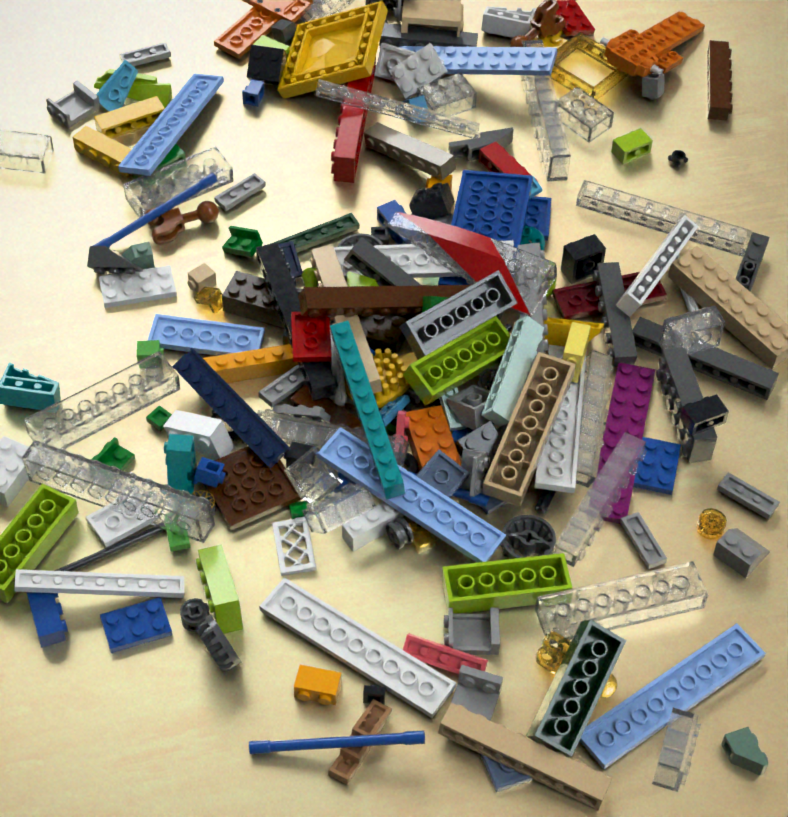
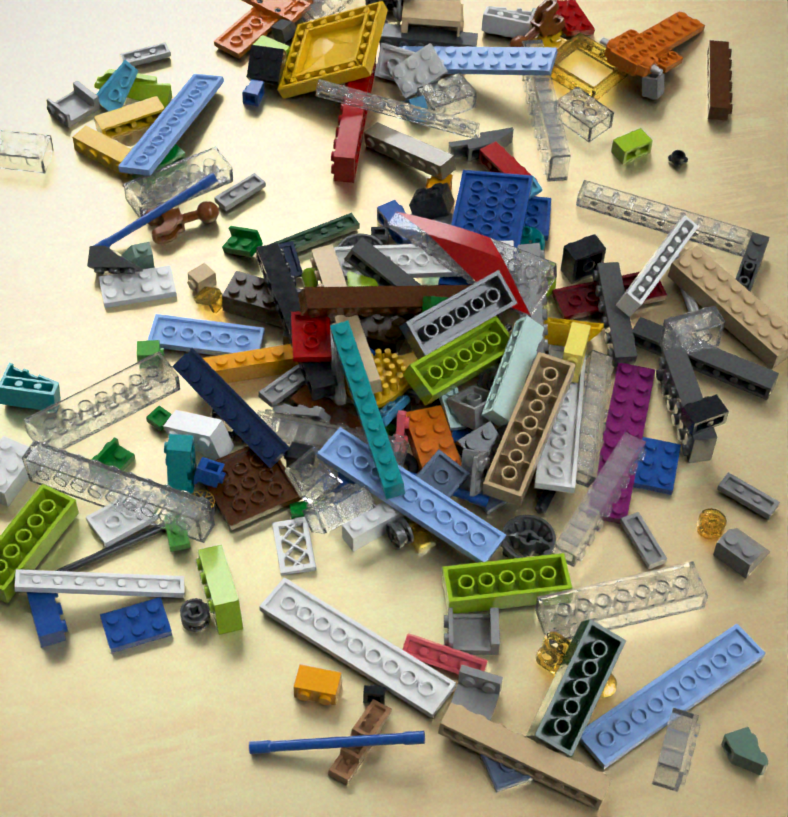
(217, 643): dark grey gear -> none

